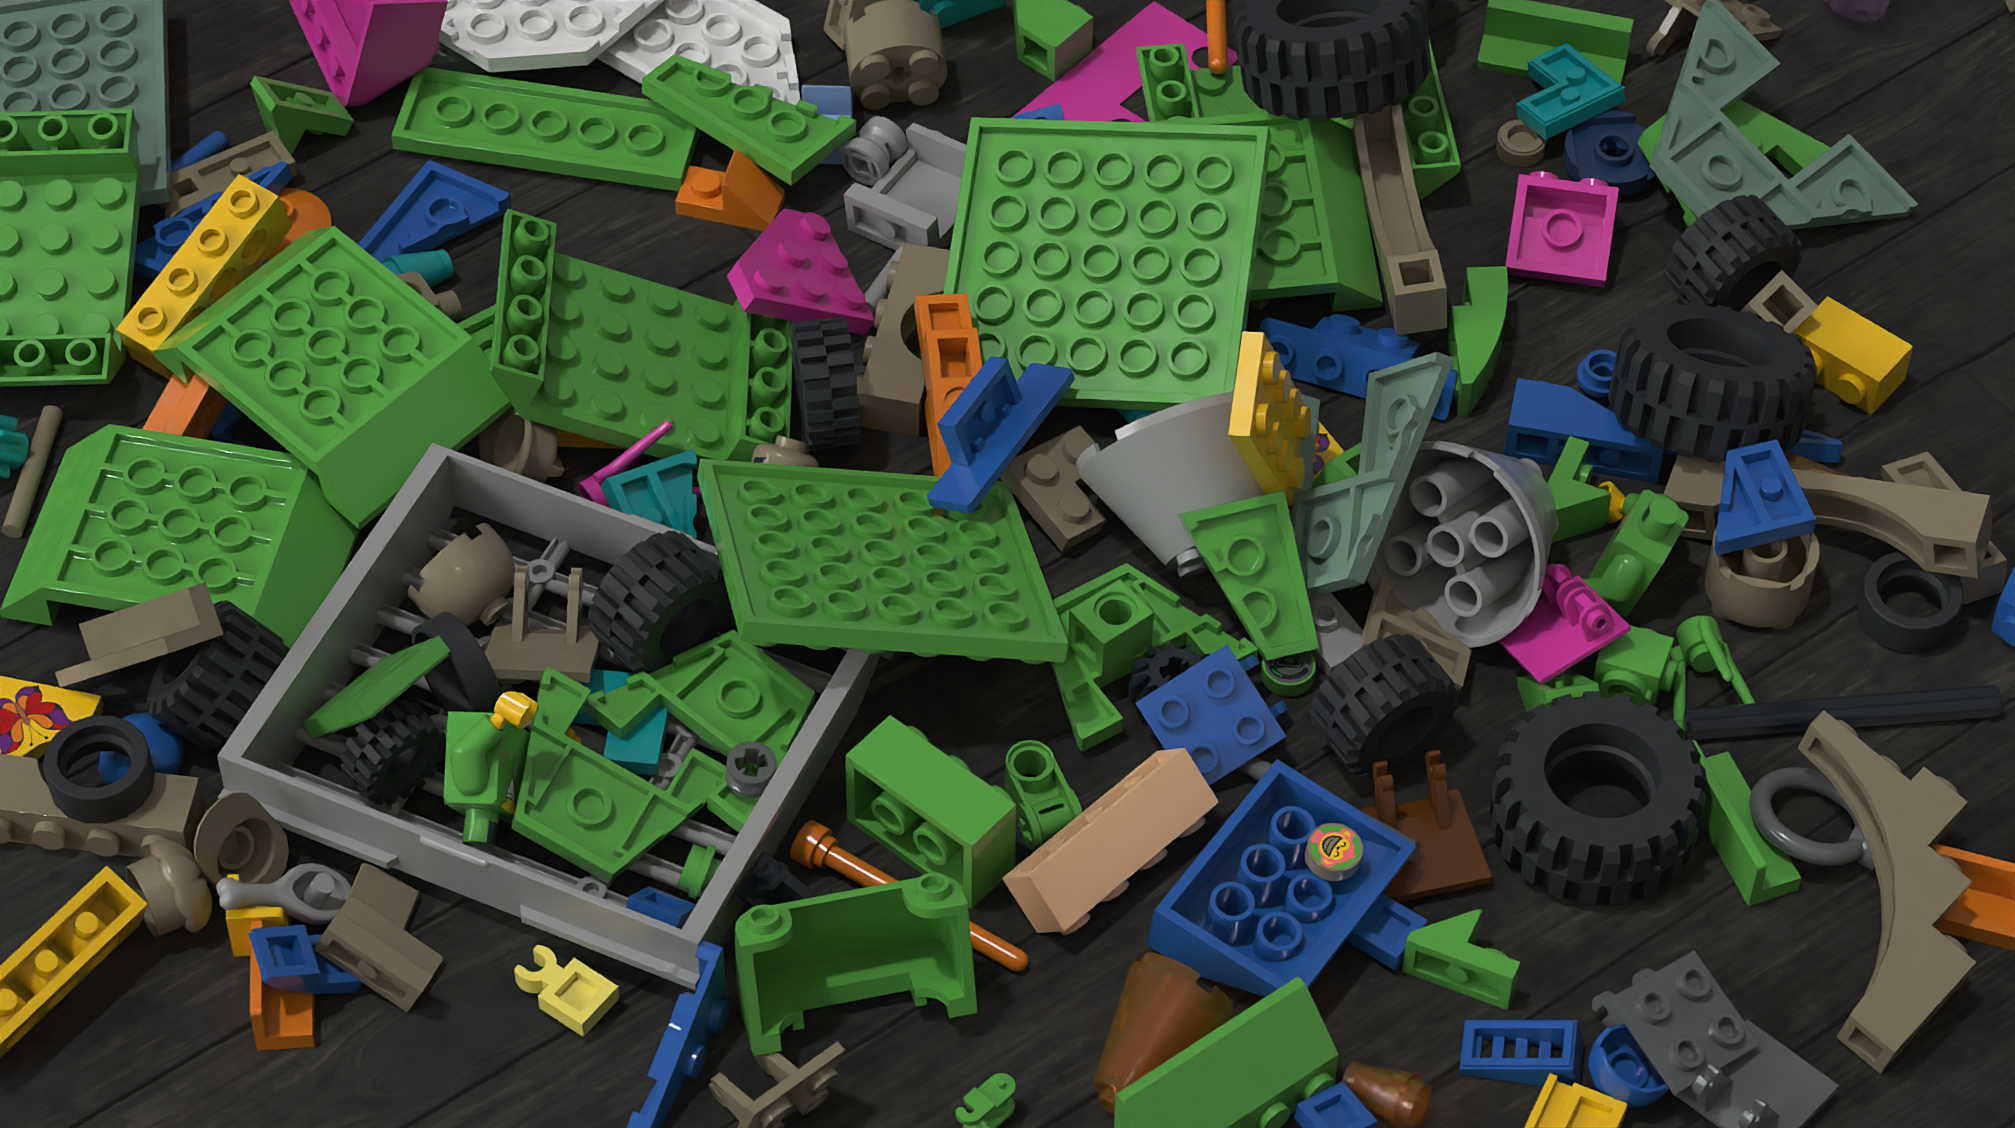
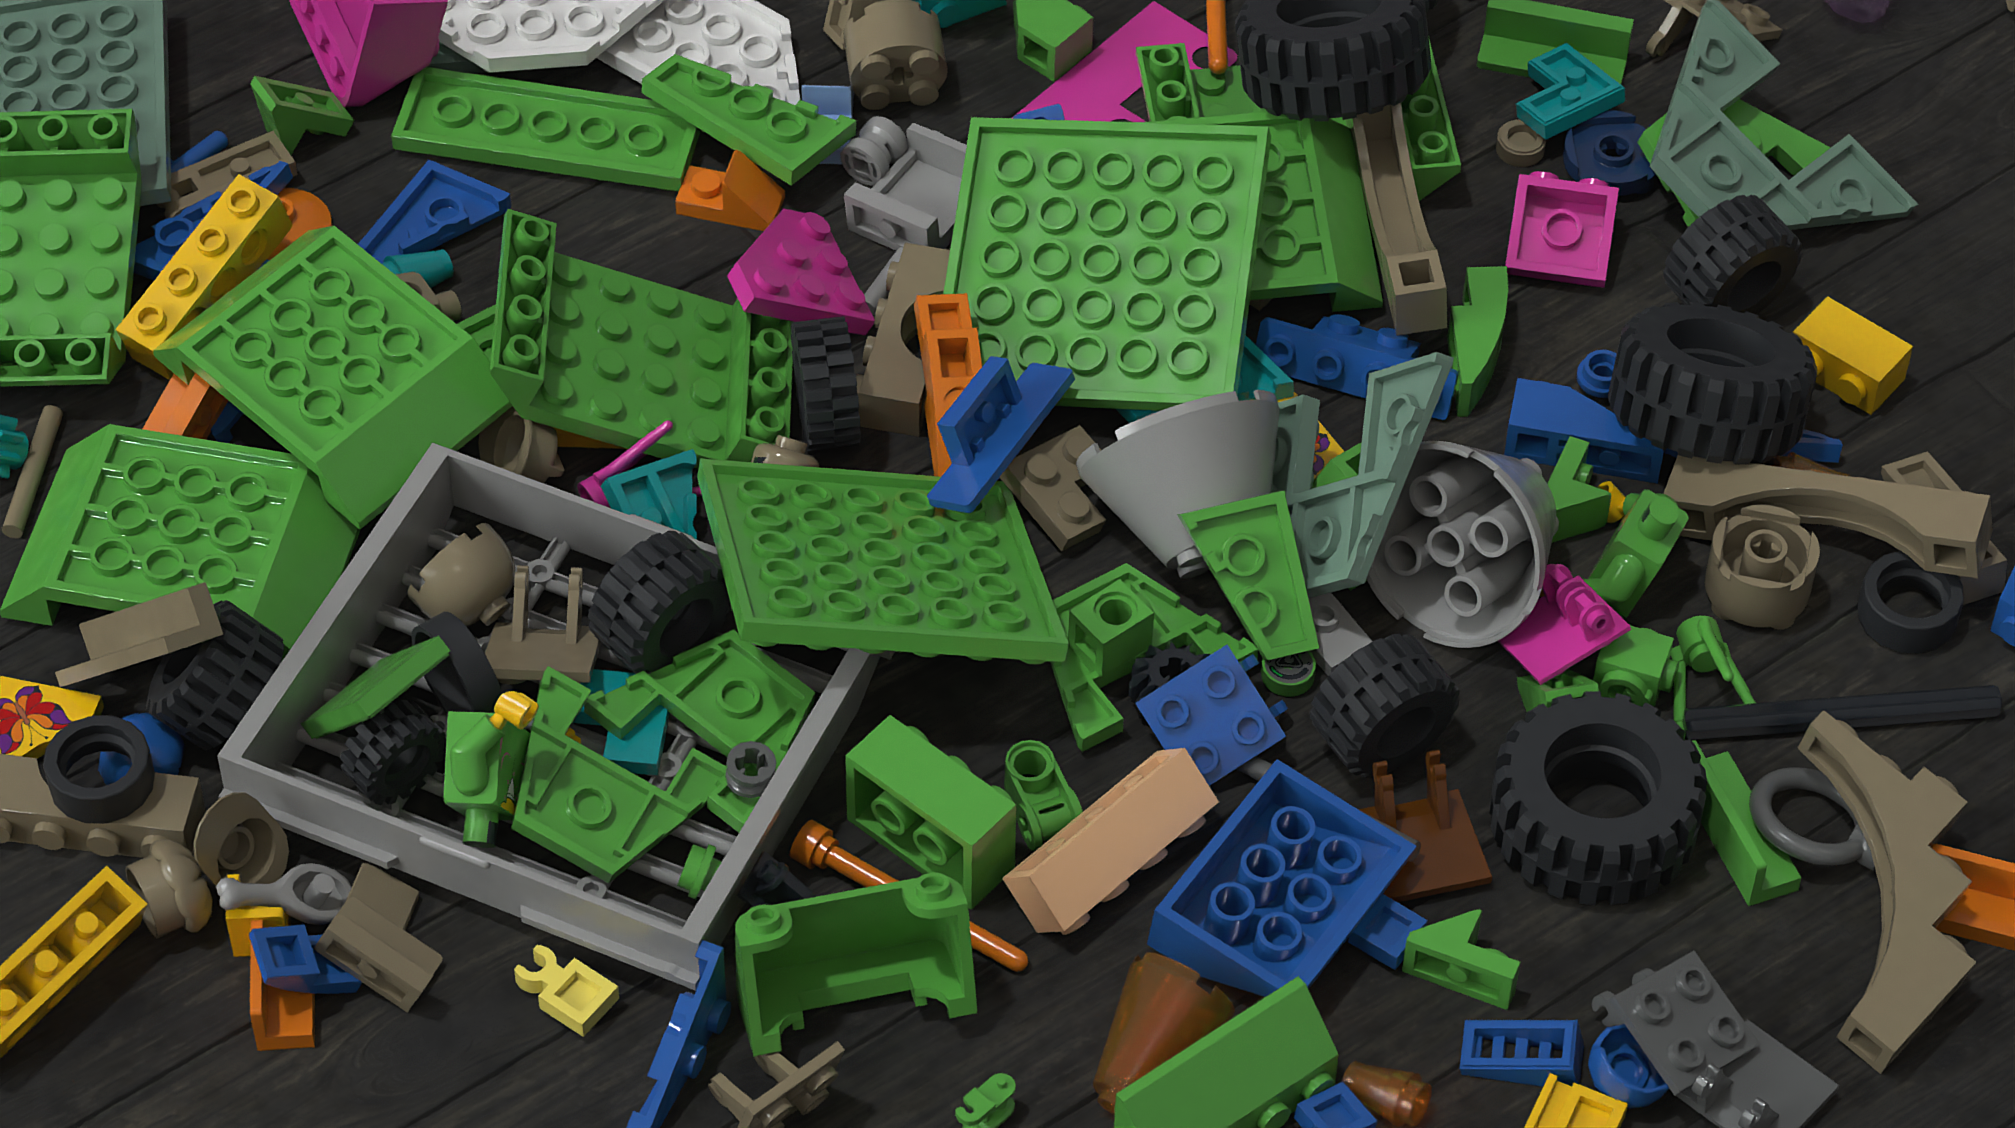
(661, 906): blue plate -> none
(1268, 417): yellow plate -> none
(1334, 852): tile -> none
(1391, 616): dark tan wing -> none
(1760, 500): blue wing -> none
(1782, 303): dark tan brick -> none

